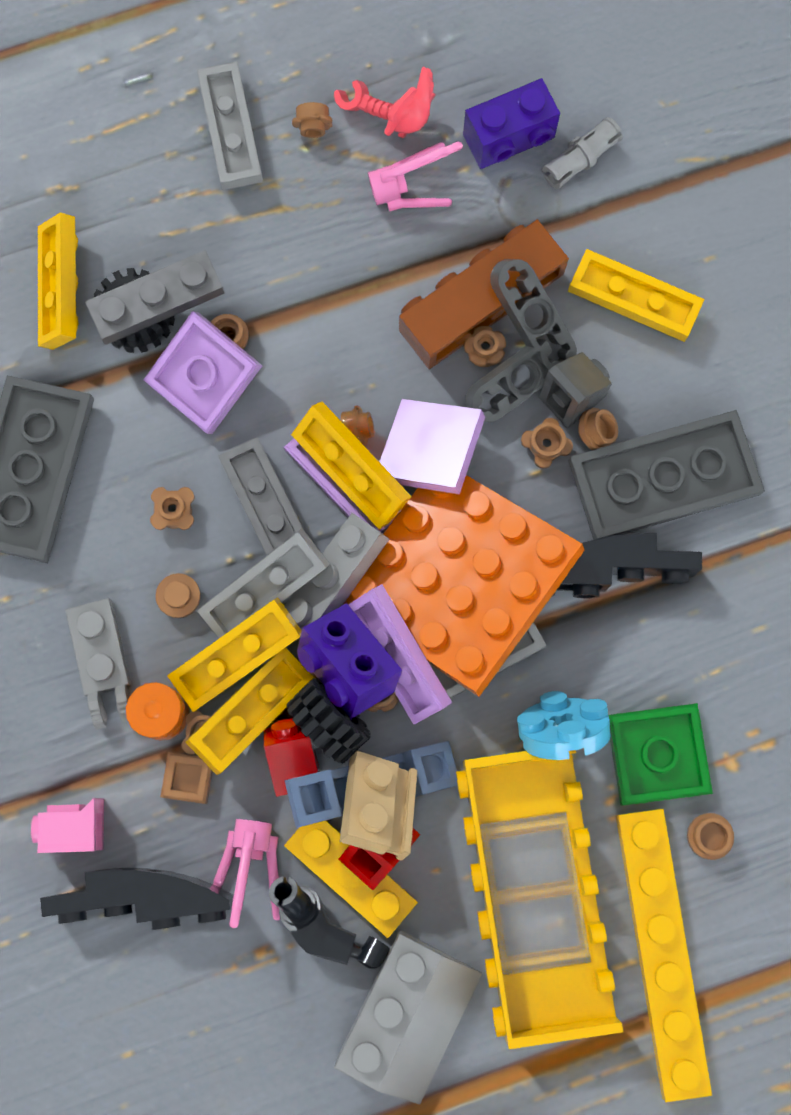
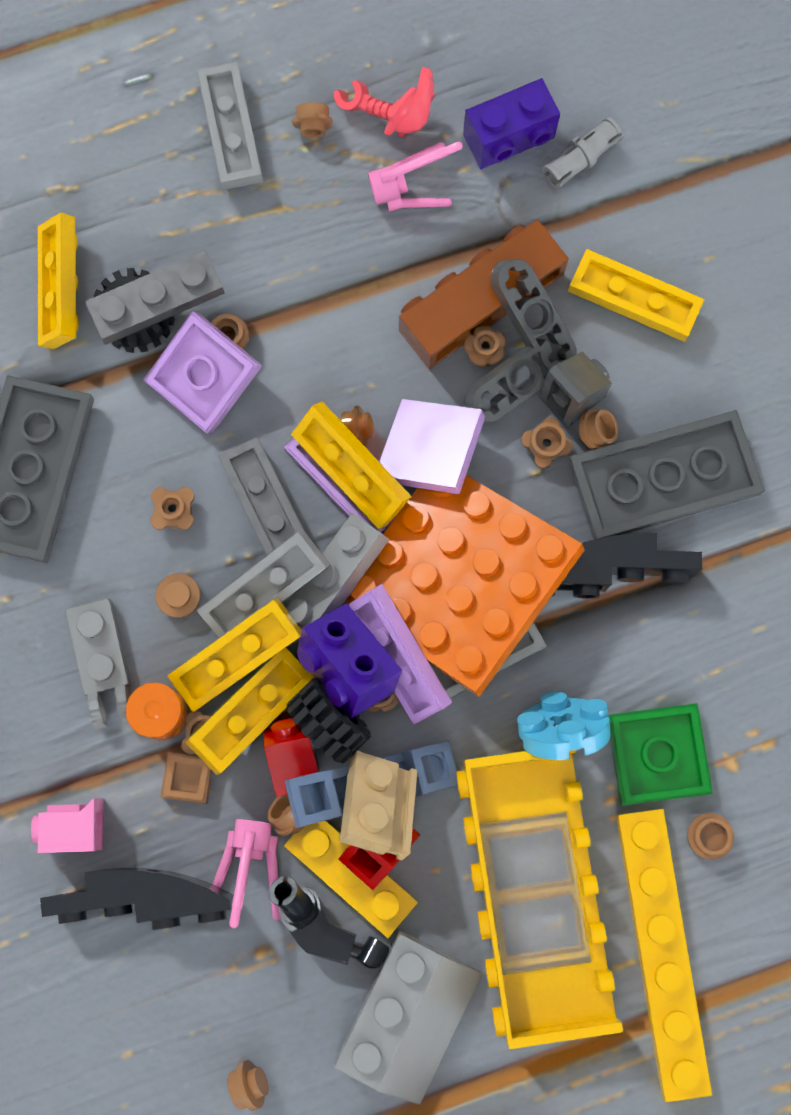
(248, 1086): none -> medium nougat plate
(281, 816): none -> medium nougat plate

